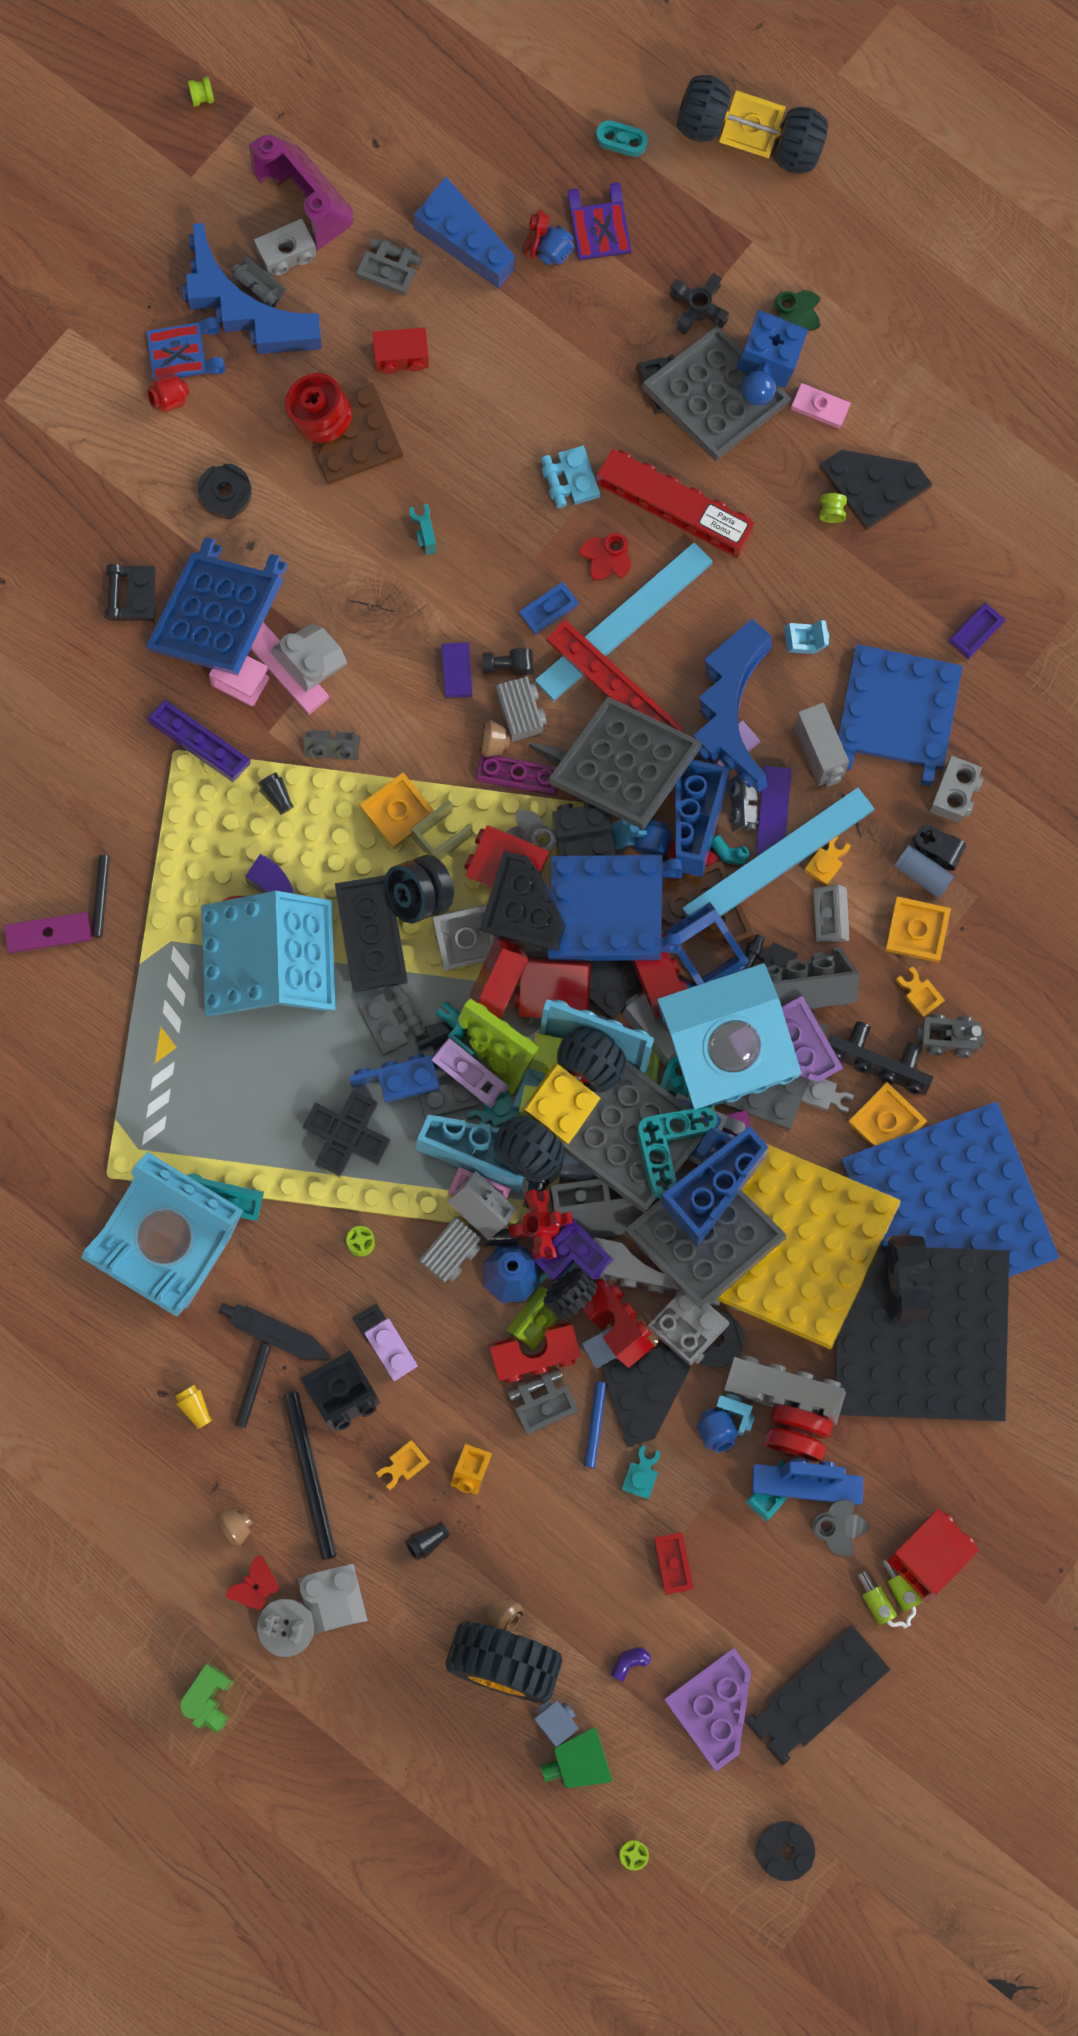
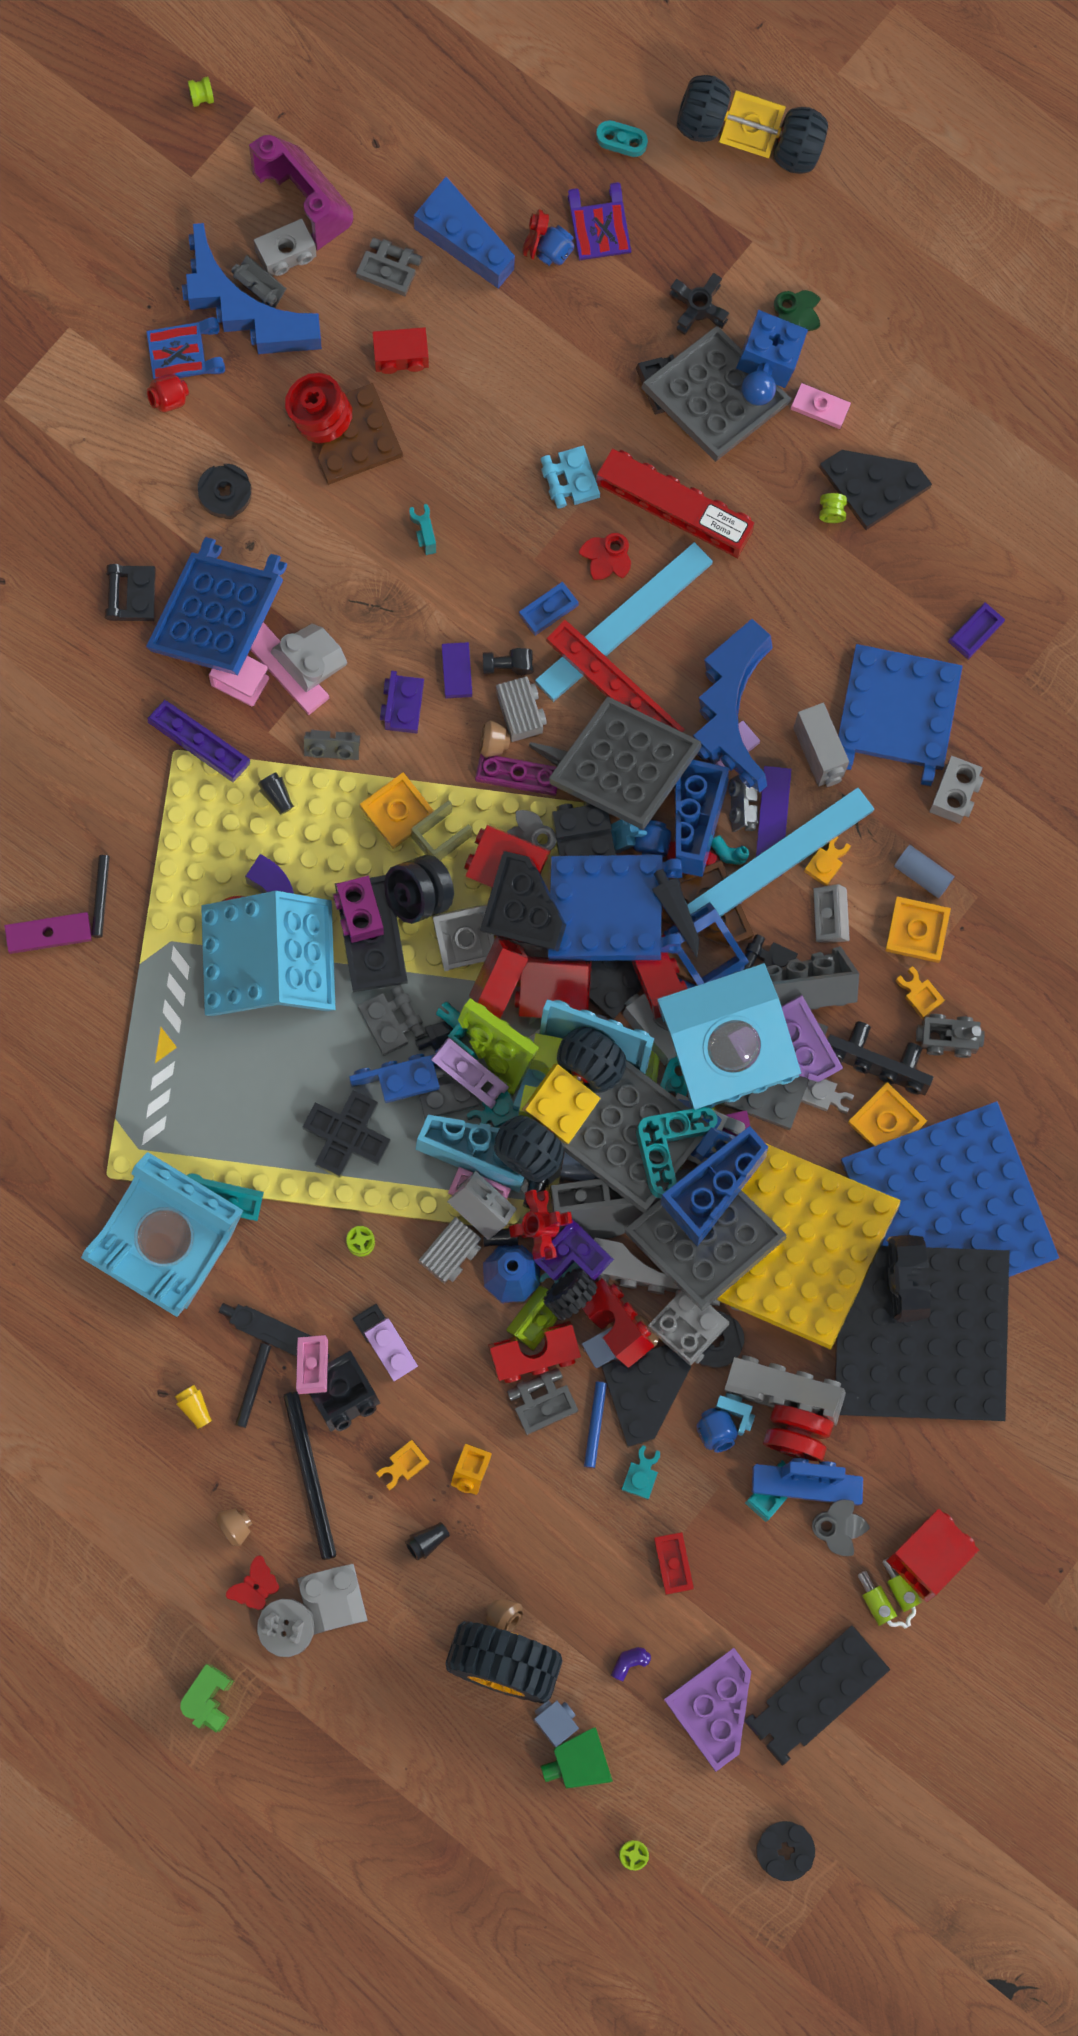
(312, 1364): none -> bright pink plate
(364, 908): none -> magenta brick
(403, 703): none -> dark purple bracket
(673, 901): none -> black bar
(806, 637): medium azure bracket -> none
(940, 847): black piece -> none

